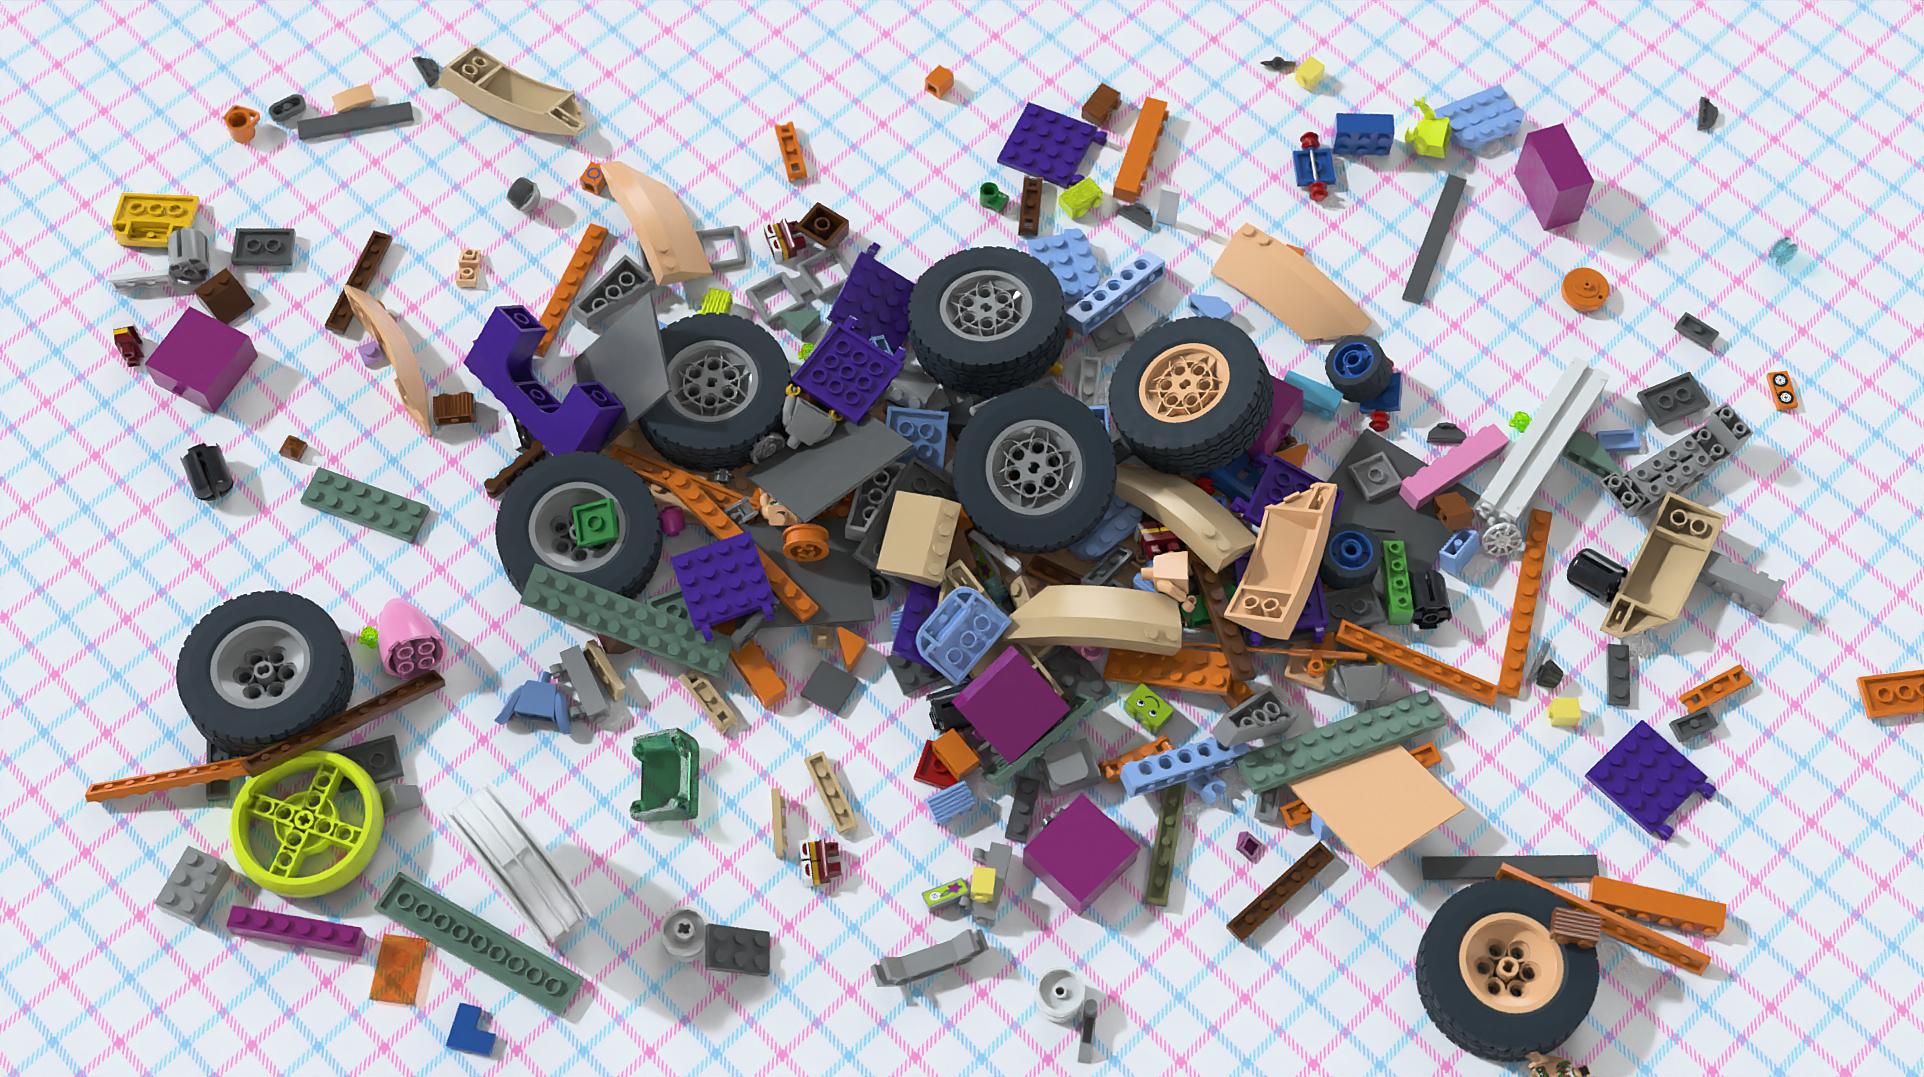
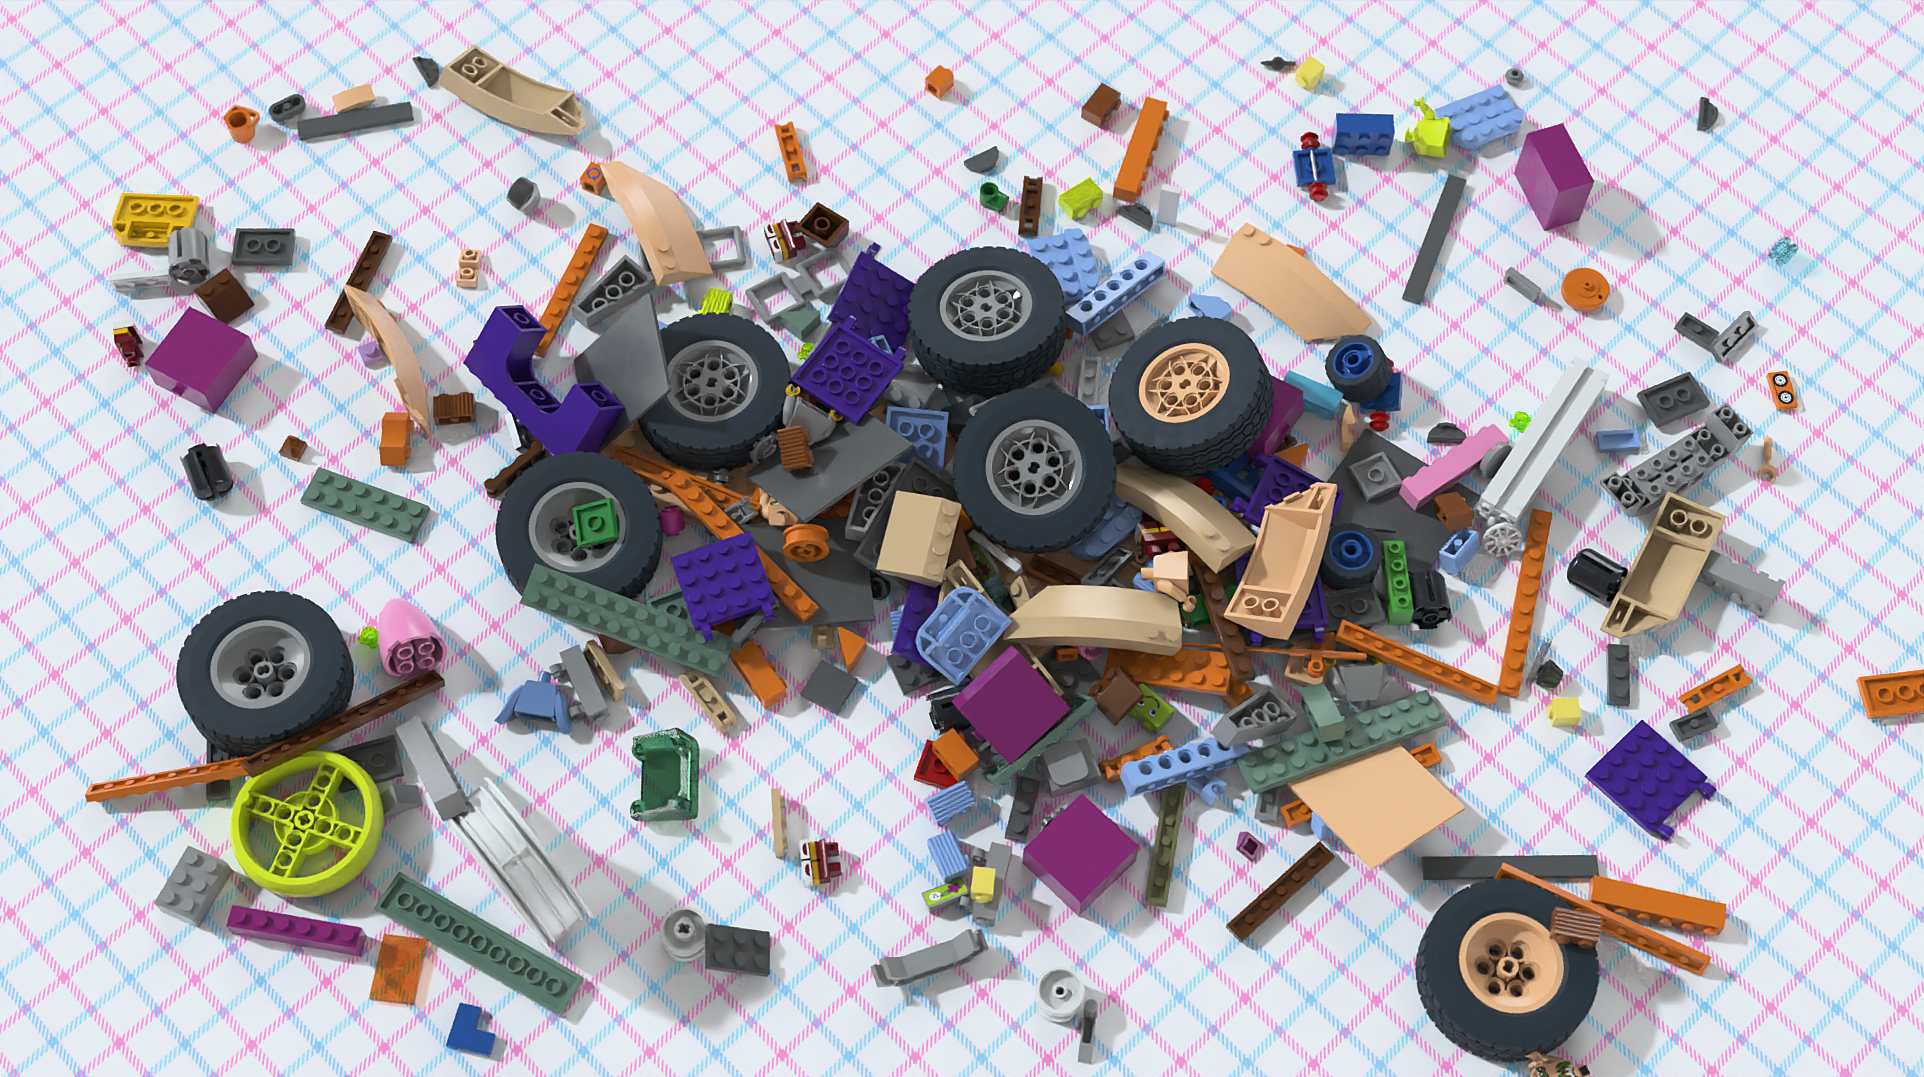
(395, 439): none -> orange brick
(432, 767): none -> light grey brick
(795, 449): none -> dark orange brick
(831, 793): tan plate -> none
(948, 856): none -> light blue brick
(983, 161): none -> dark grey tile
(1049, 145): dark purple plate -> none
(1066, 653): none -> orange slope
(1116, 694): none -> reddish brown slope
(1322, 712): none -> sand green brick
(1345, 435): none -> light nougat slope
(1494, 459): none -> light grey tile
(1516, 79): none -> light grey plate
(1522, 284): none -> light grey tile
(1590, 455): sand green slope -> none
(1733, 336): none -> plate
(1767, 456): none -> light nougat piece

